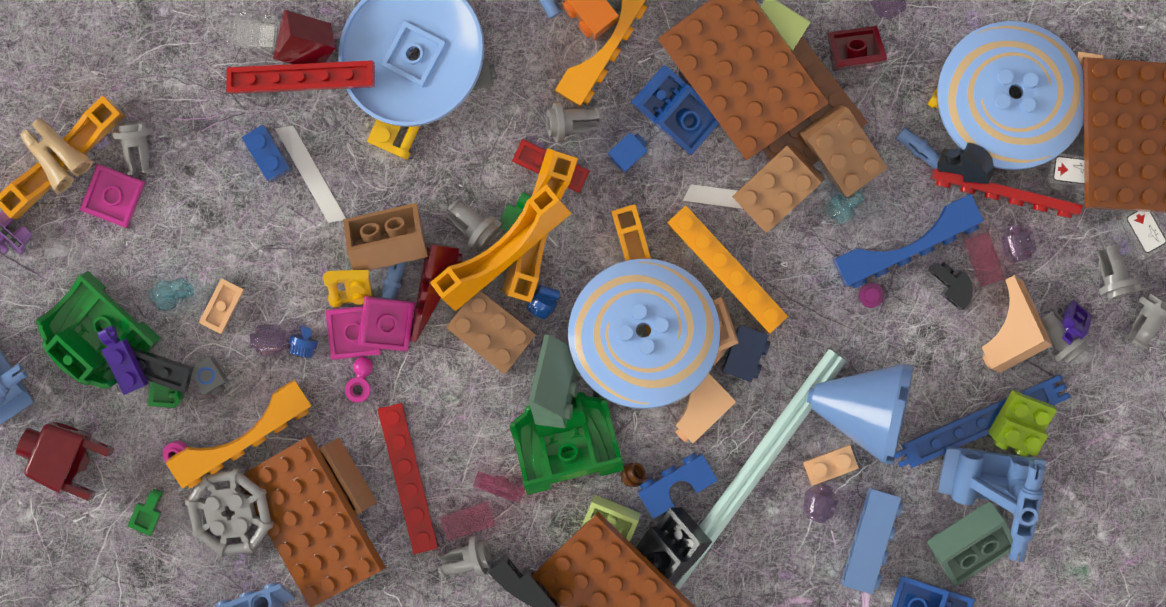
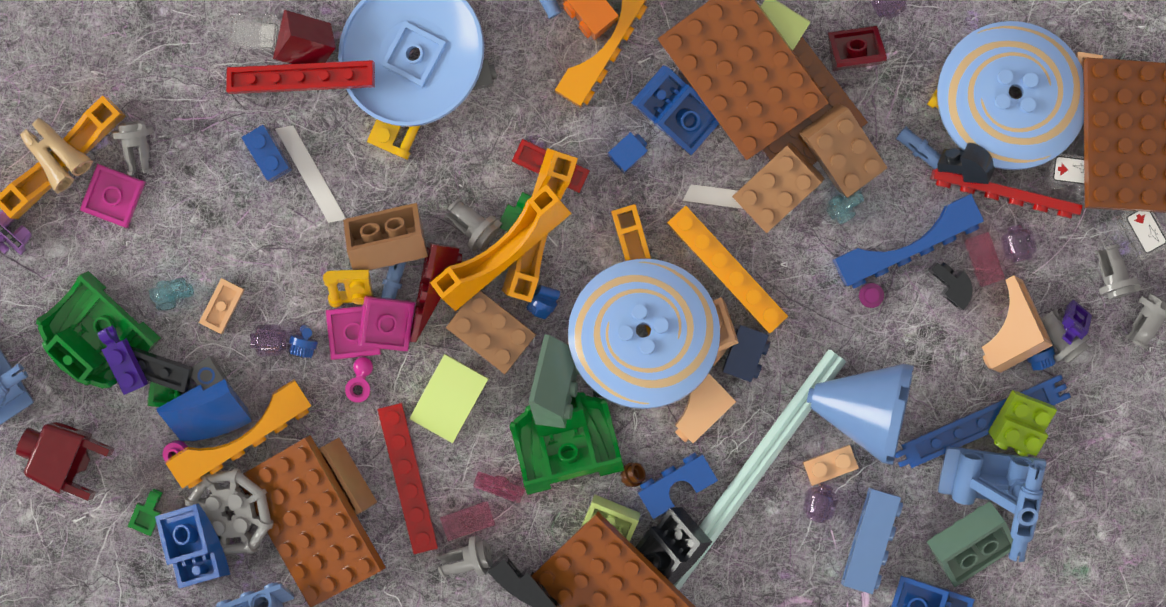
(191, 546): none -> blue slope
(205, 413): none -> blue slope
(448, 398): none -> yellowish green slope
(566, 121): light grey piece -> none
(1043, 359): none -> blue piece

